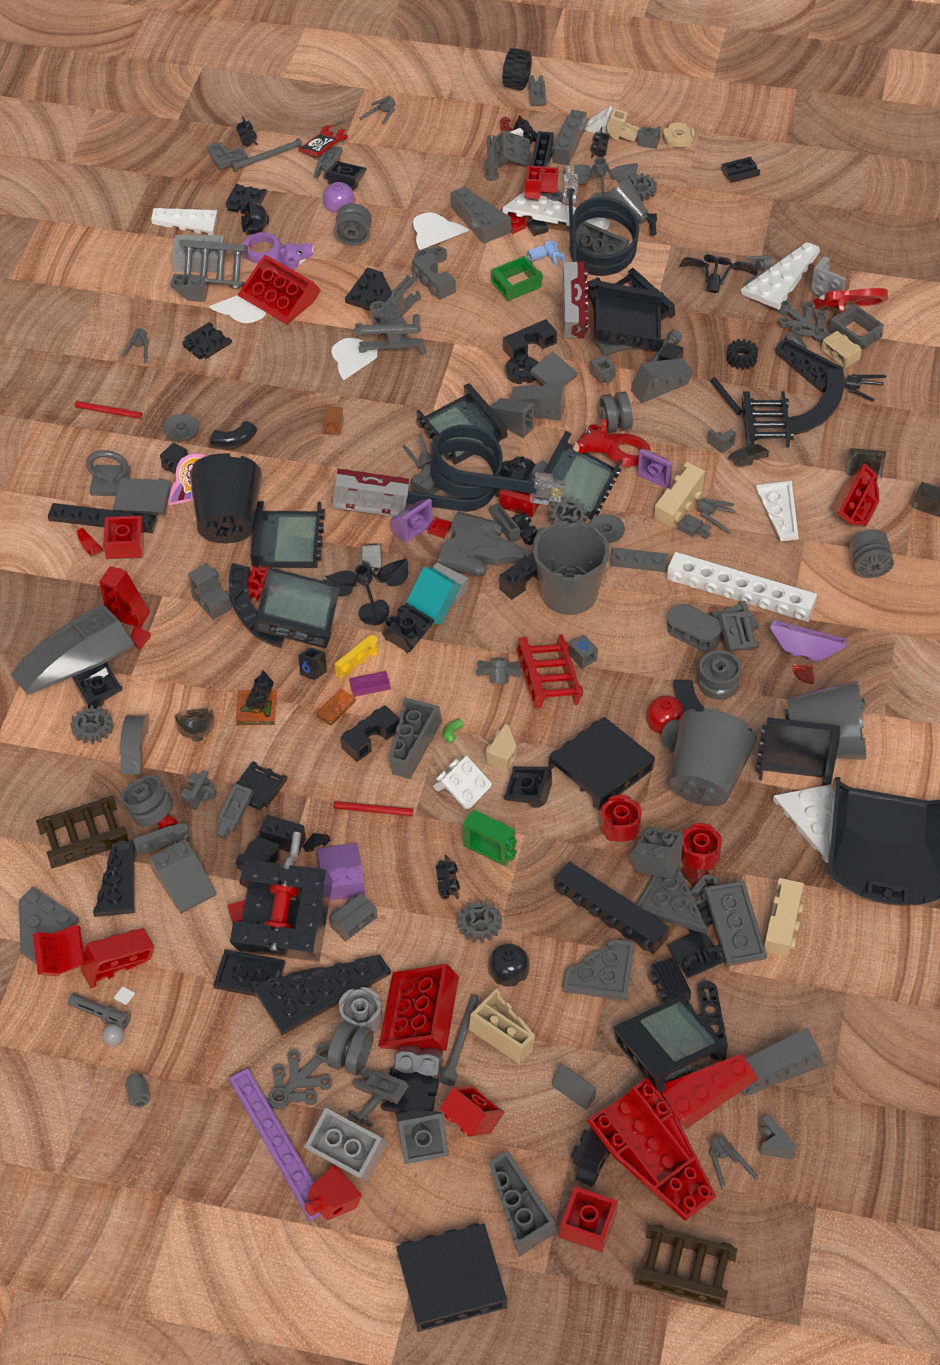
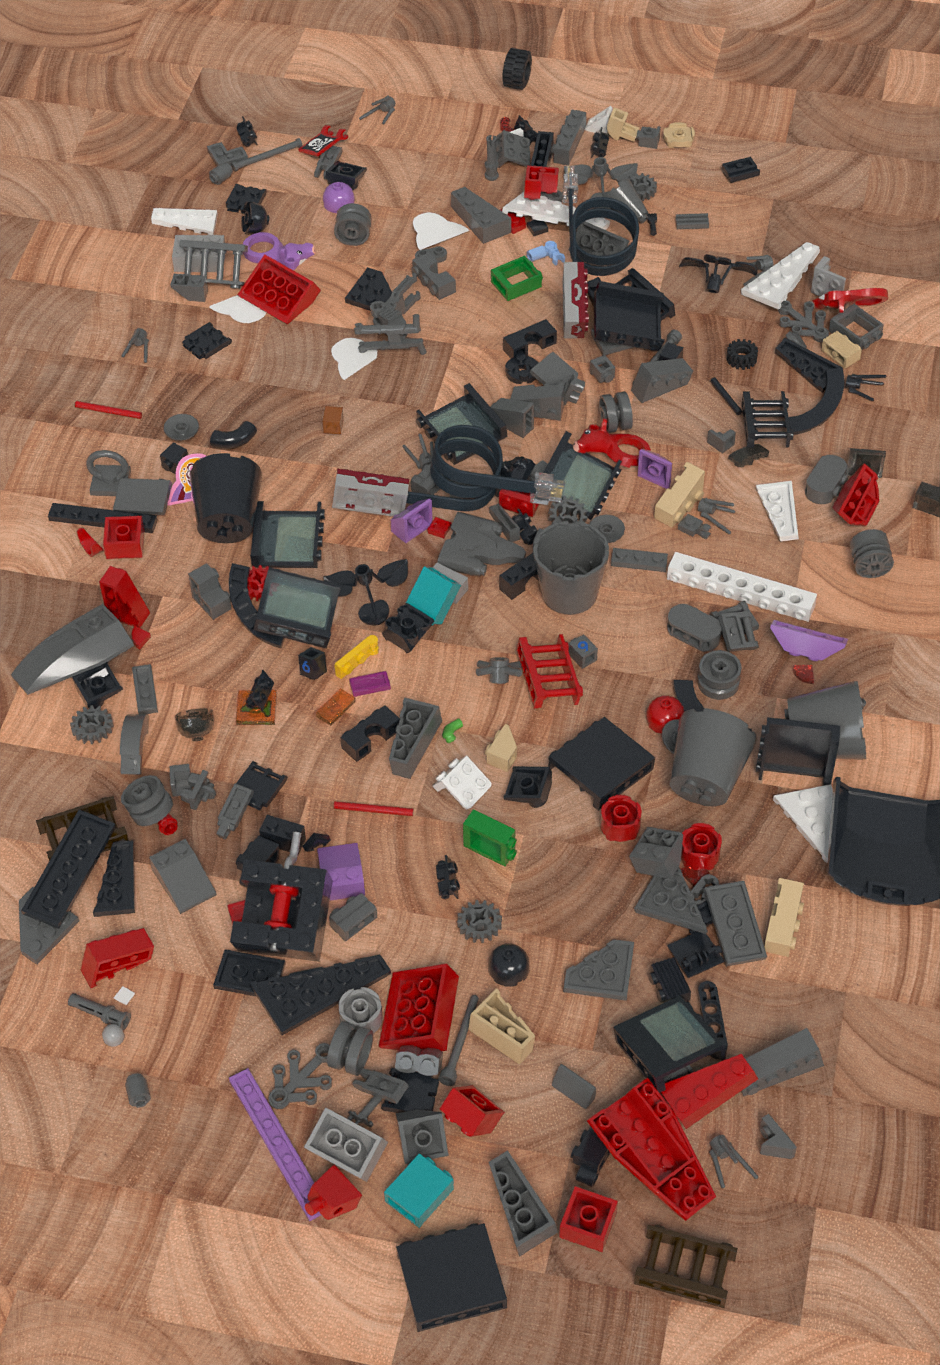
(58, 951): red bracket -> none
(68, 869): none -> black plate
(145, 689): none -> dark grey tile
(161, 838): dark grey hinge -> none
(179, 778): none -> dark grey panel
(220, 173): none -> dark grey brick
(372, 555): slope -> none
(419, 1190): none -> teal brick
(537, 91): dark grey hinge -> none
(573, 384): none -> dark grey hips
(611, 907): black brick -> none
(692, 221): none -> dark grey tile
(826, 479): none -> dark grey brick

